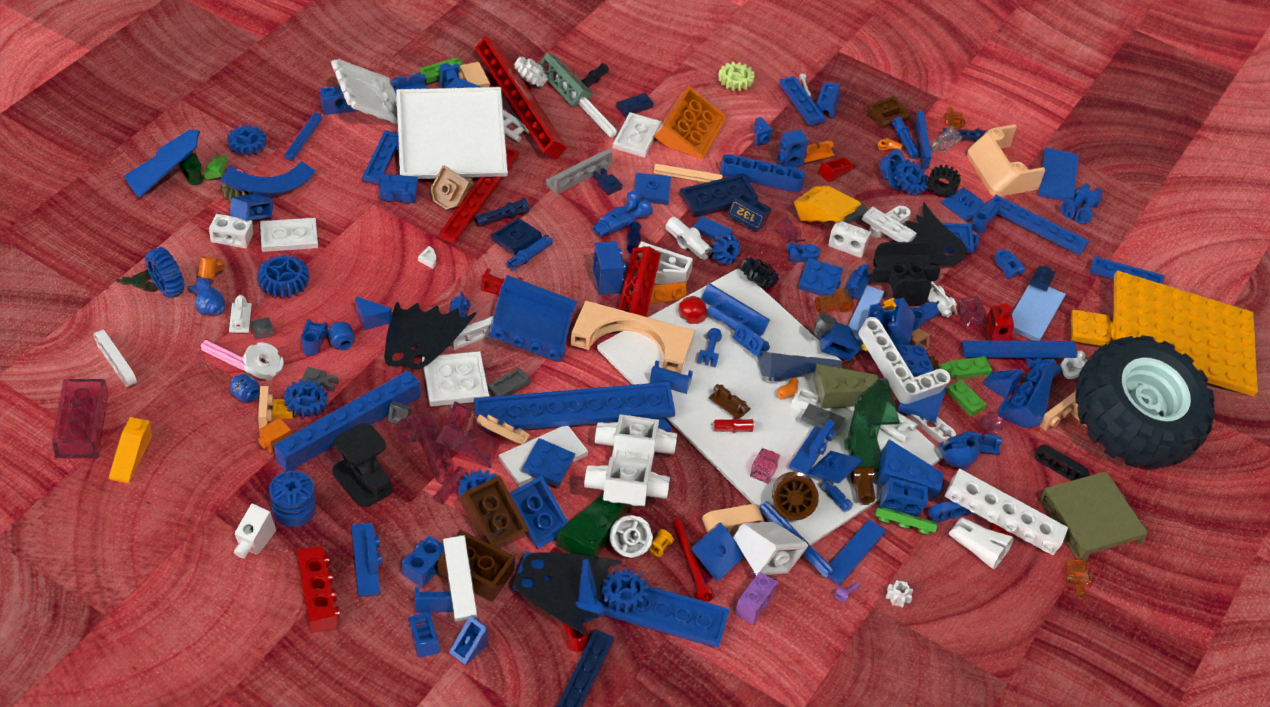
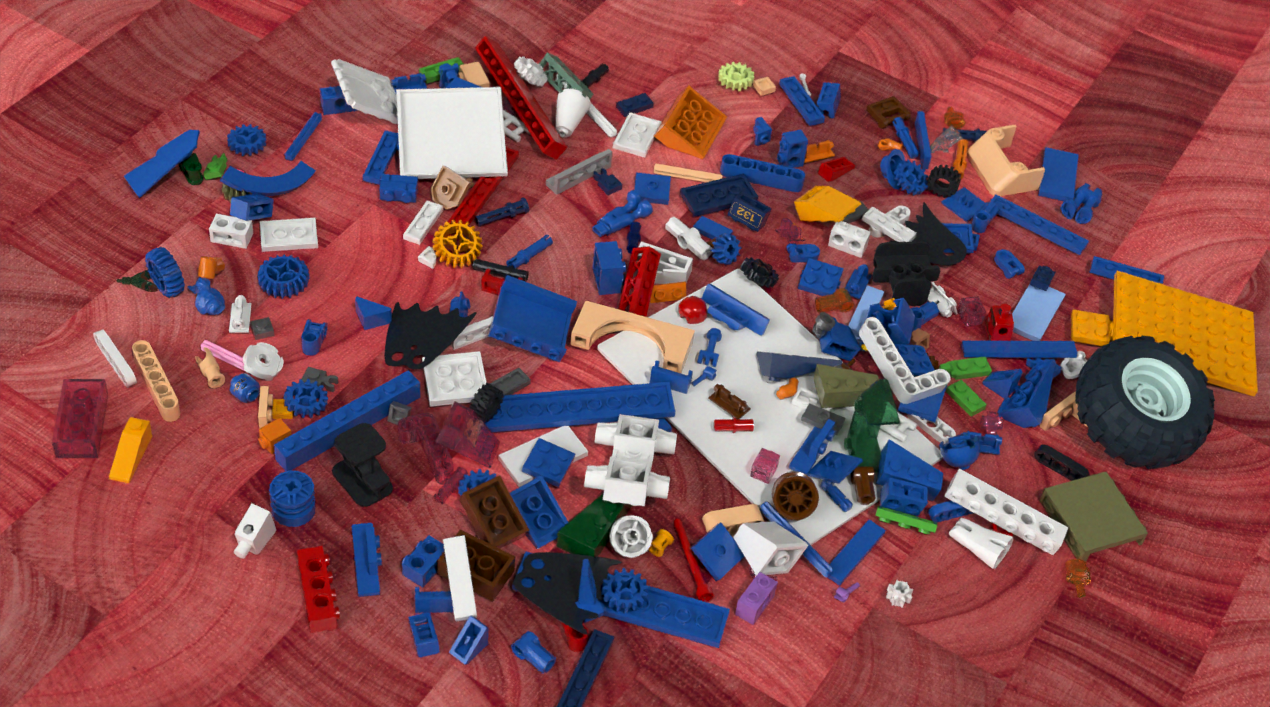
(156, 381): none -> light nougat beam
(210, 369): none -> light nougat piece
(341, 335): blue head -> none
(423, 222): none -> white tile
(472, 245): none -> light orange gear
(487, 402): none -> black tyre
(500, 270): none -> black pin
(505, 430): light nougat hinge -> none
(516, 236): dark blue plate -> none
(529, 648): none -> blue piece
(570, 111): none -> white cone
(708, 372): none -> blue hand
(750, 339): blue hinge -> none
(764, 86): none -> light nougat plate
(960, 163): none -> orange pin

